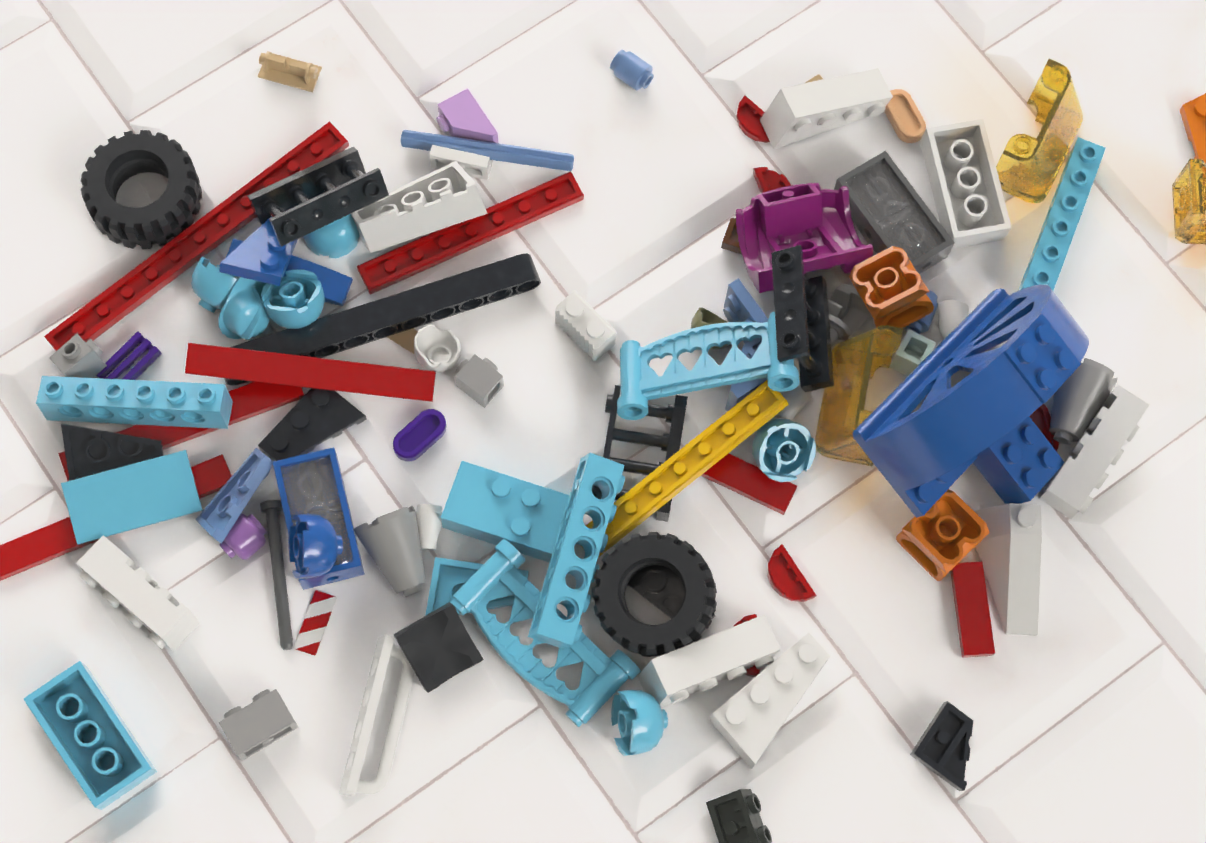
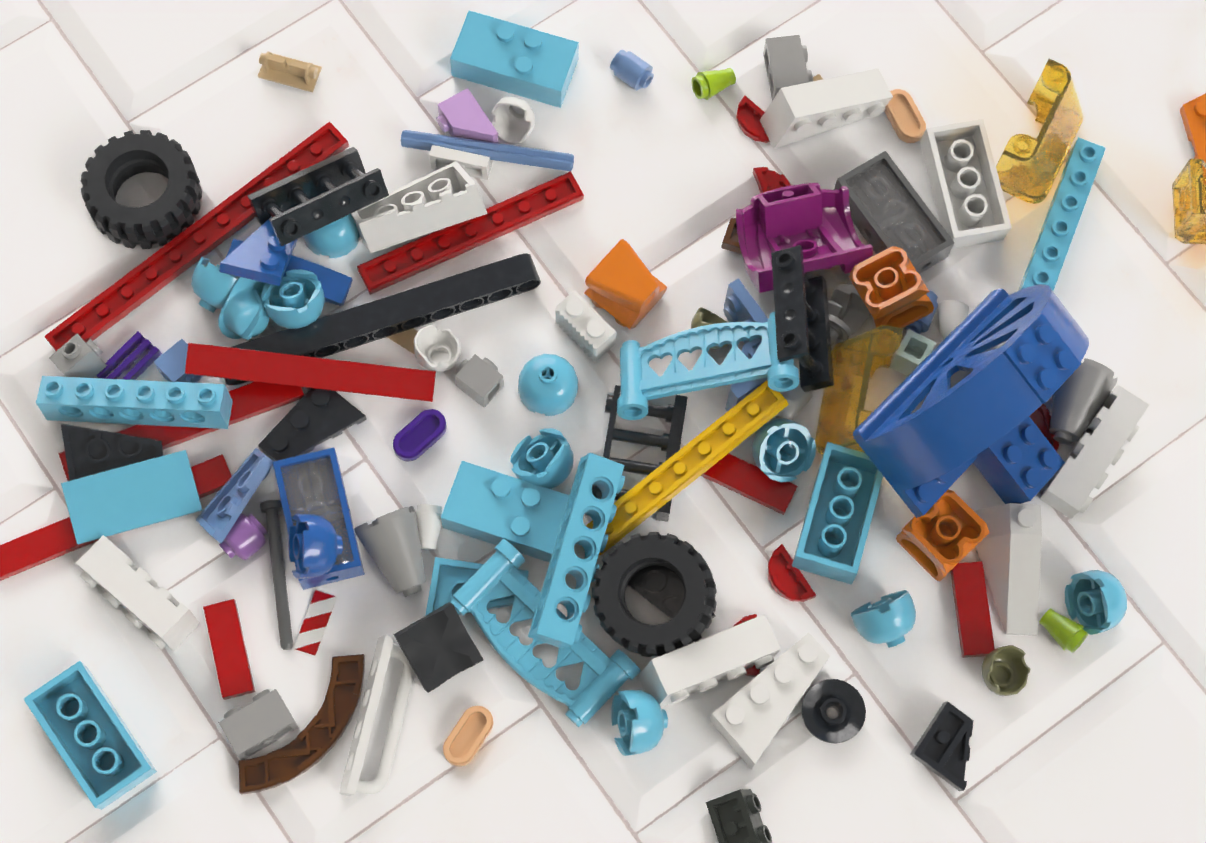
(173, 362): none -> medium blue brick
(229, 649): none -> red tile
(316, 738): none -> reddish brown tile
(468, 736): none -> light nougat tile
(513, 119): none -> white hair
(514, 59): none -> medium azure brick
(544, 459): none -> medium azure cylinder
(548, 384): none -> medium azure cylinder
(624, 286): none -> orange piece
(709, 83): none -> lime cone
(786, 62): none -> light grey brick
(838, 514): none -> medium azure brick
(841, 697): none -> black dish
(886, 619): none -> medium azure cylinder
(1005, 670): none -> olive hair
(1064, 630): none -> lime cone
(1096, 600): none -> medium azure cylinder

